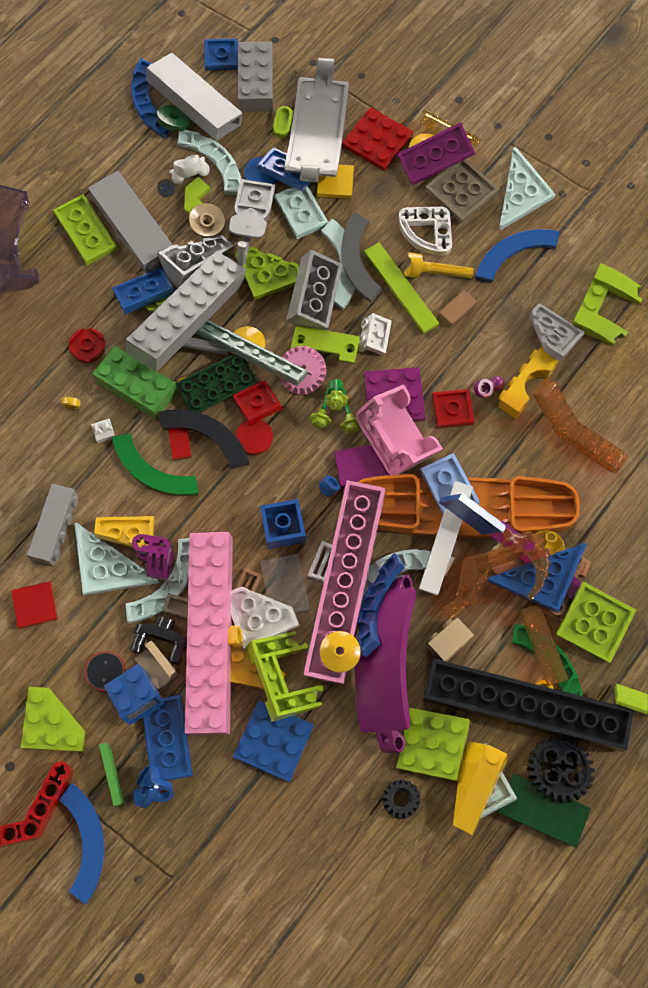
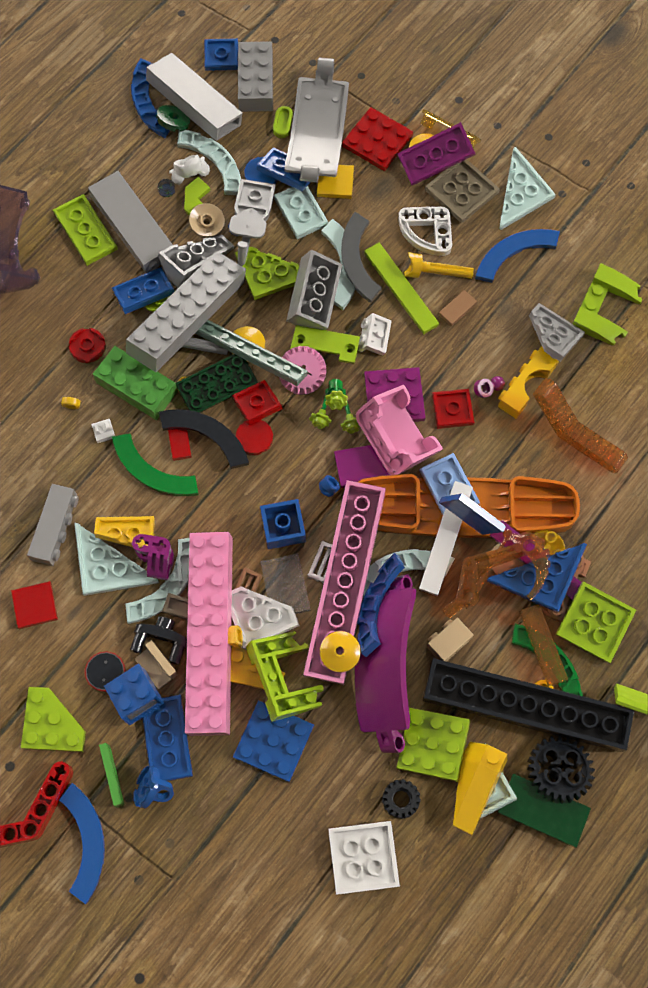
(363, 857): none -> white plate

